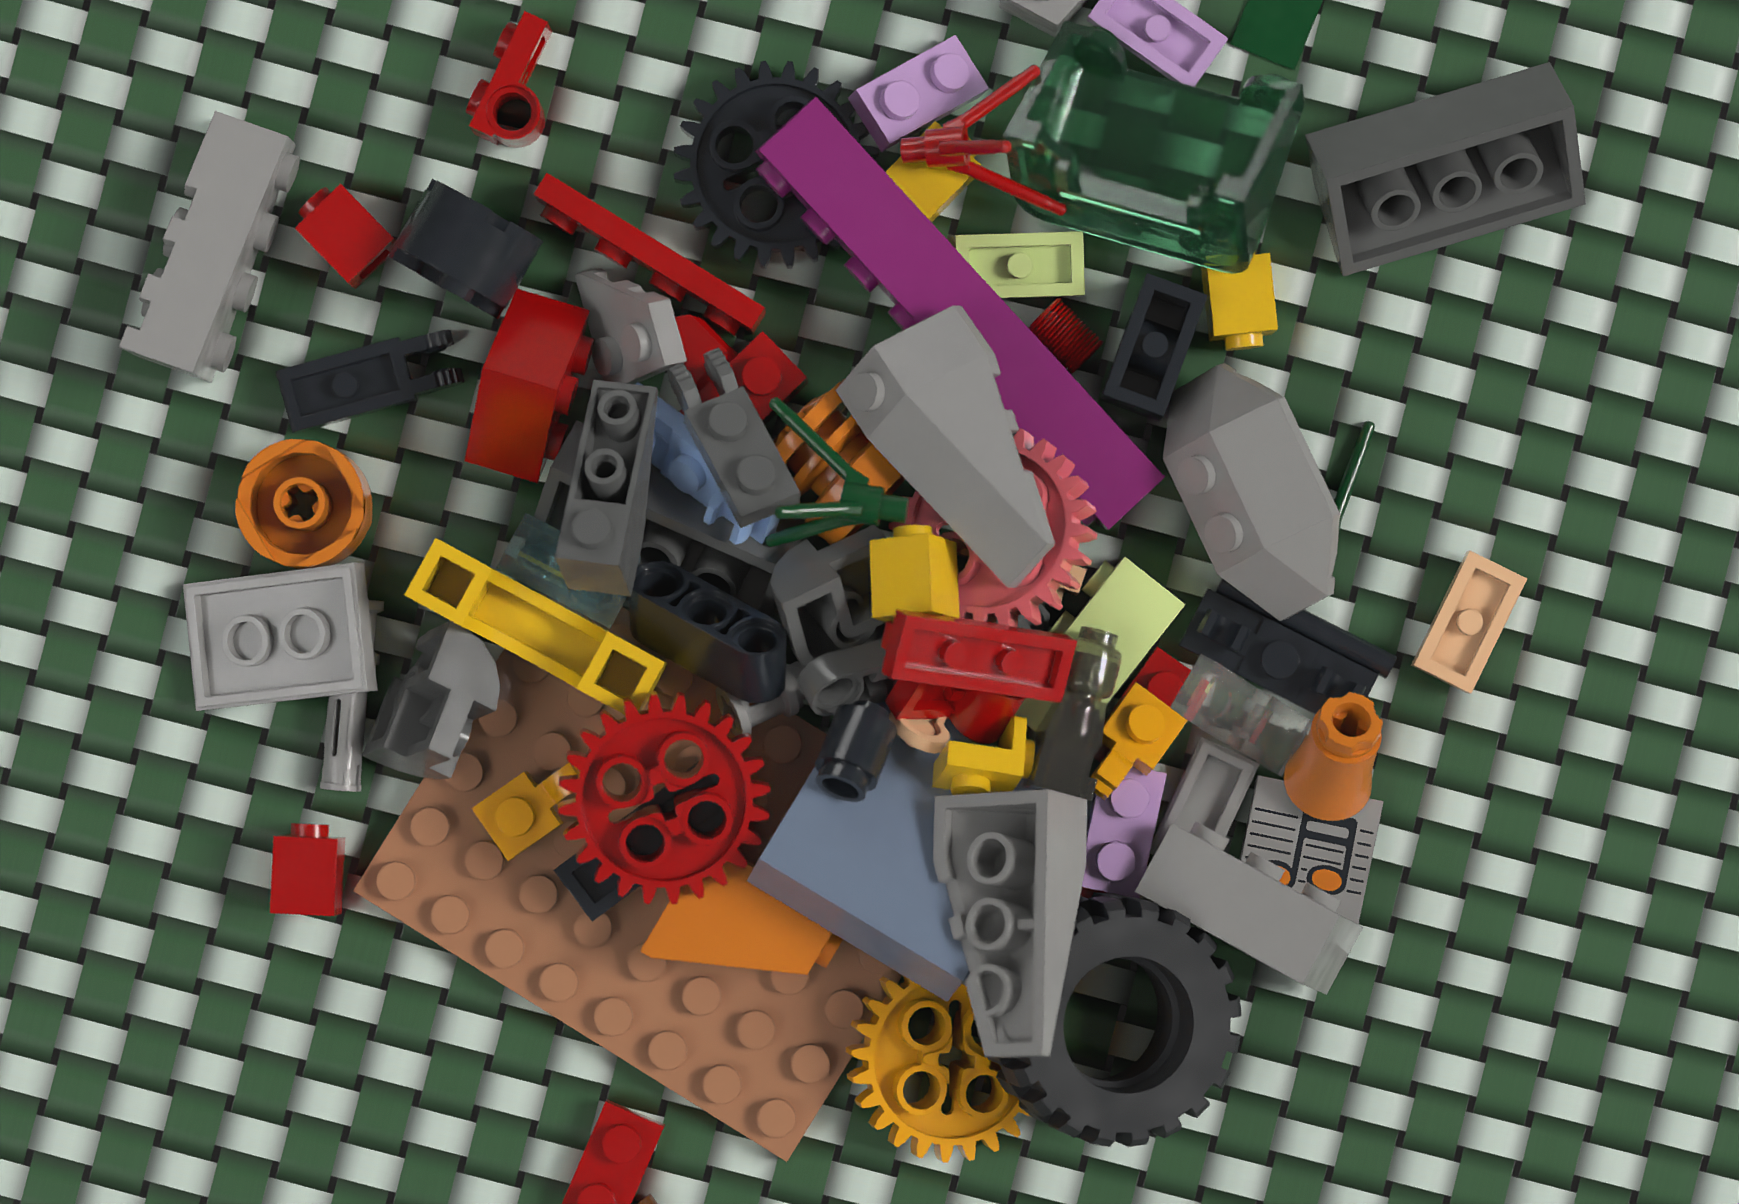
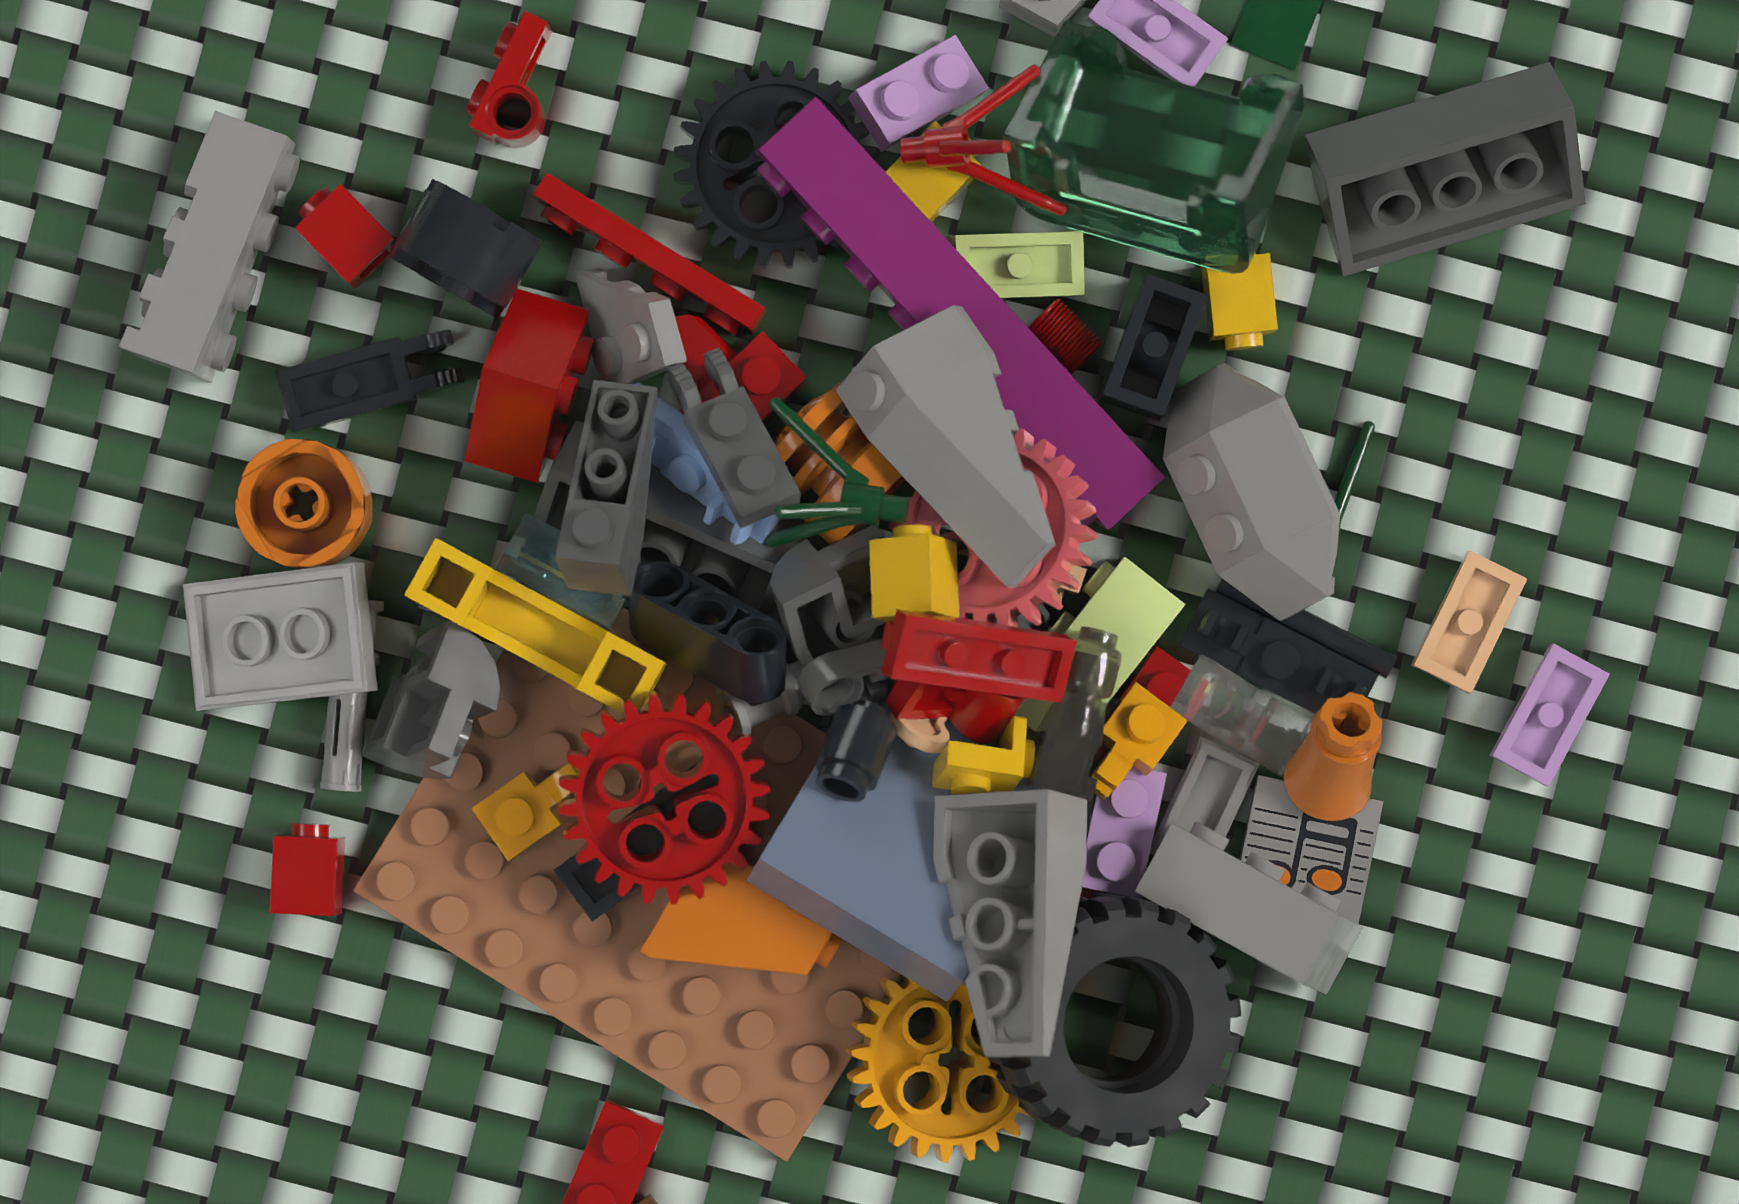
(1549, 714): none -> lavender plate

